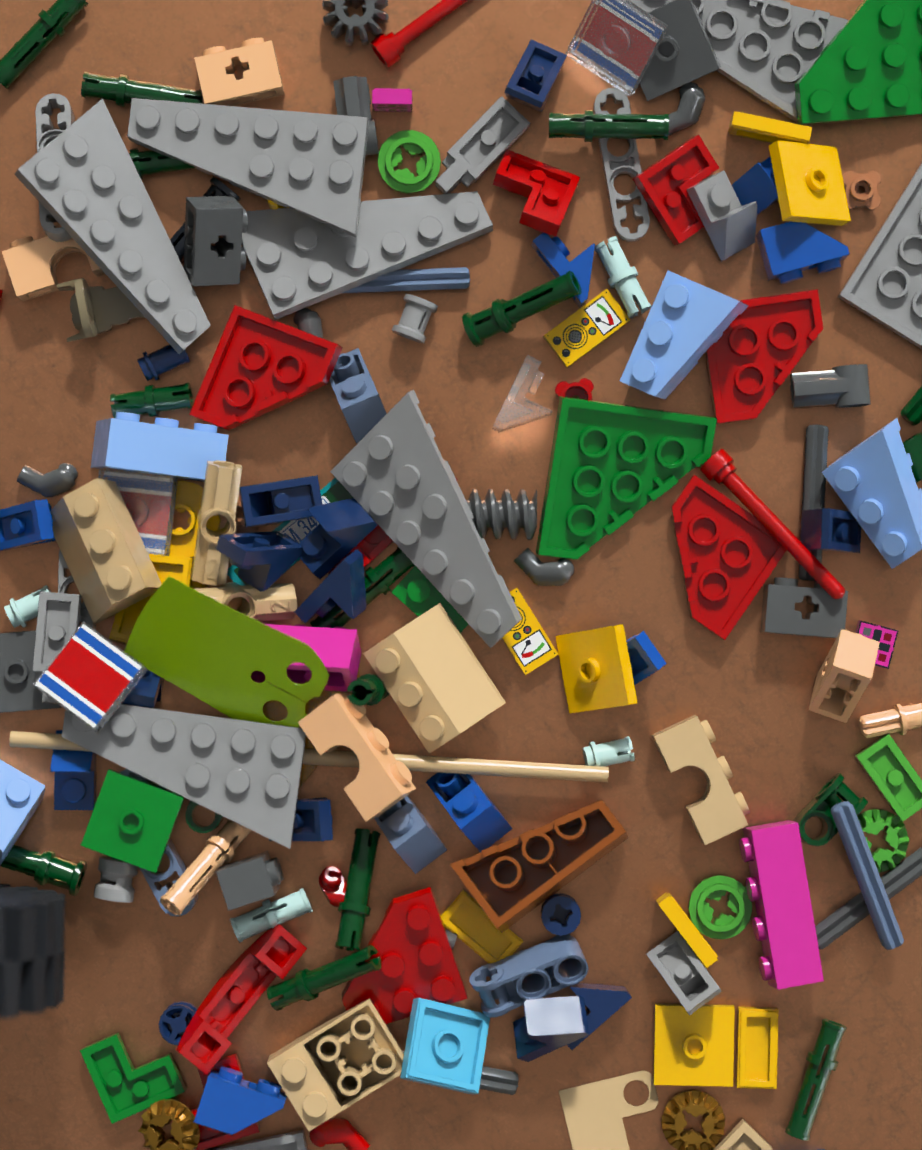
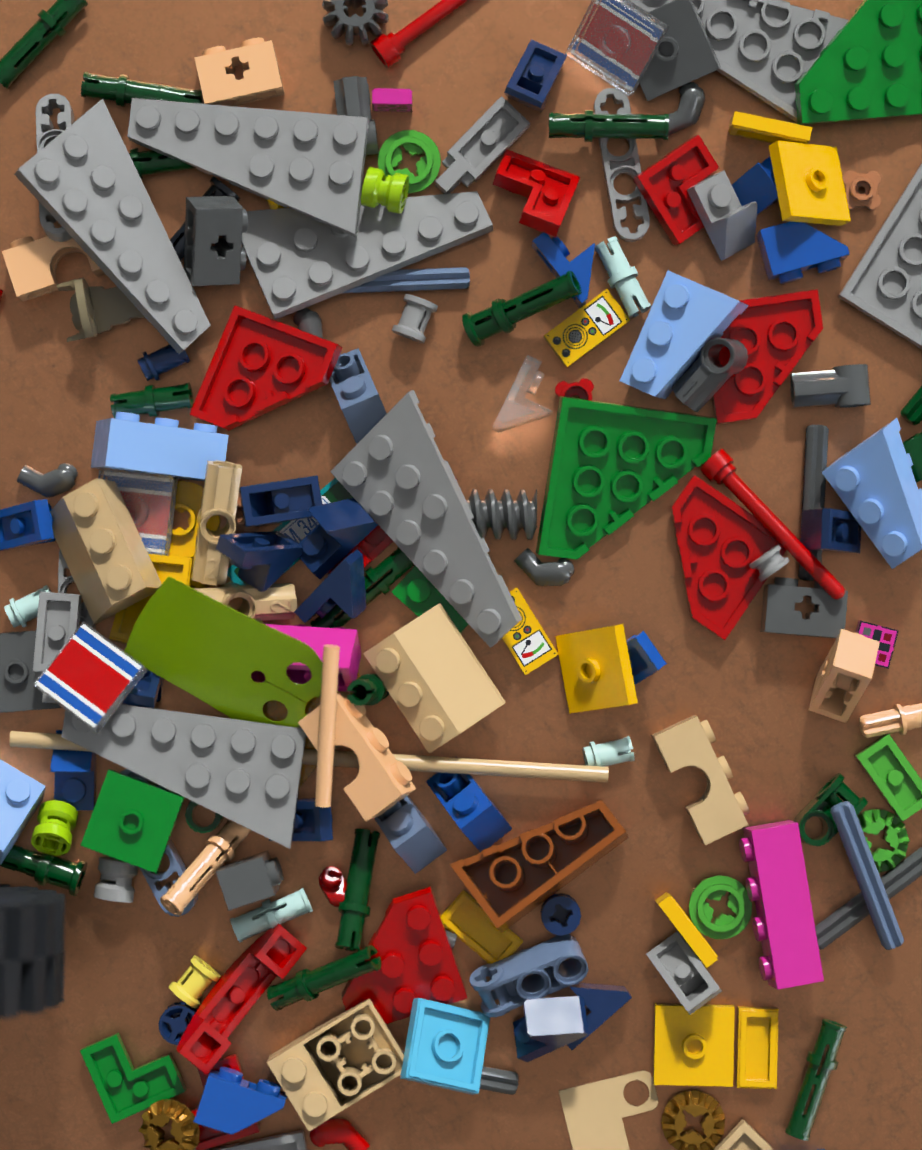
(54, 829): none -> lime wheel
(194, 981): none -> light yellow bush
(327, 725): none -> light nougat bar
(385, 190): none -> lime wheel
(708, 374): none -> dark grey piece
(769, 563): none -> light grey bush

